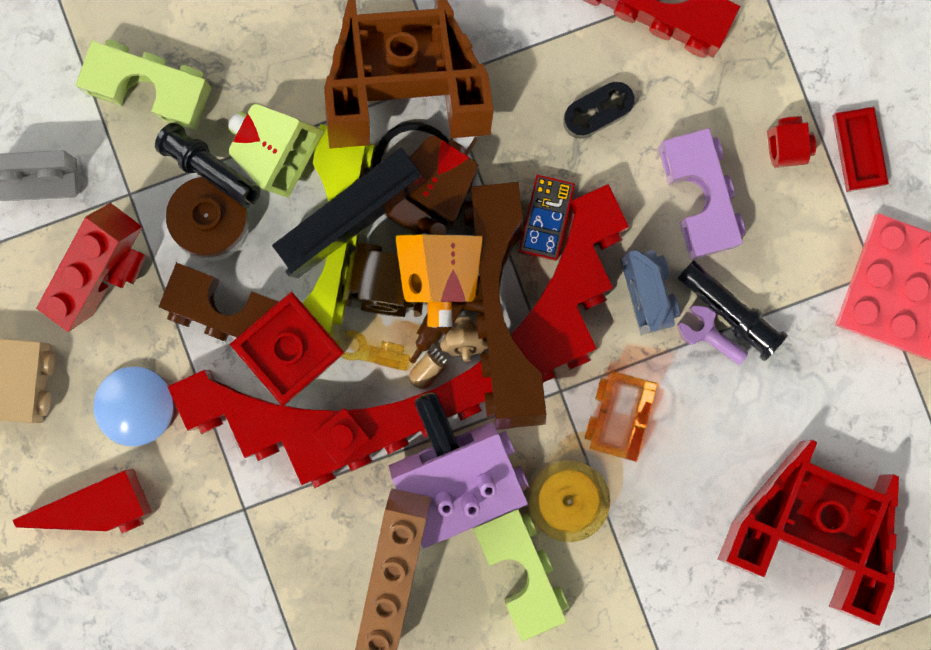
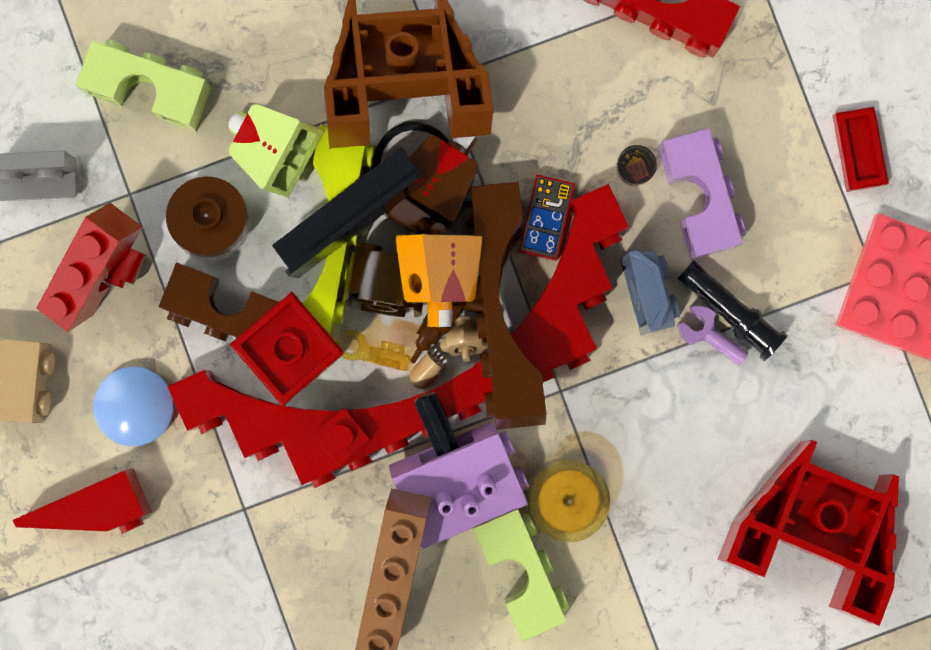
(195, 157): black pin -> none
(594, 102): black beam -> none
(621, 416): window -> none
(636, 165): none -> clear smoke tile
(791, 142): red plate -> none

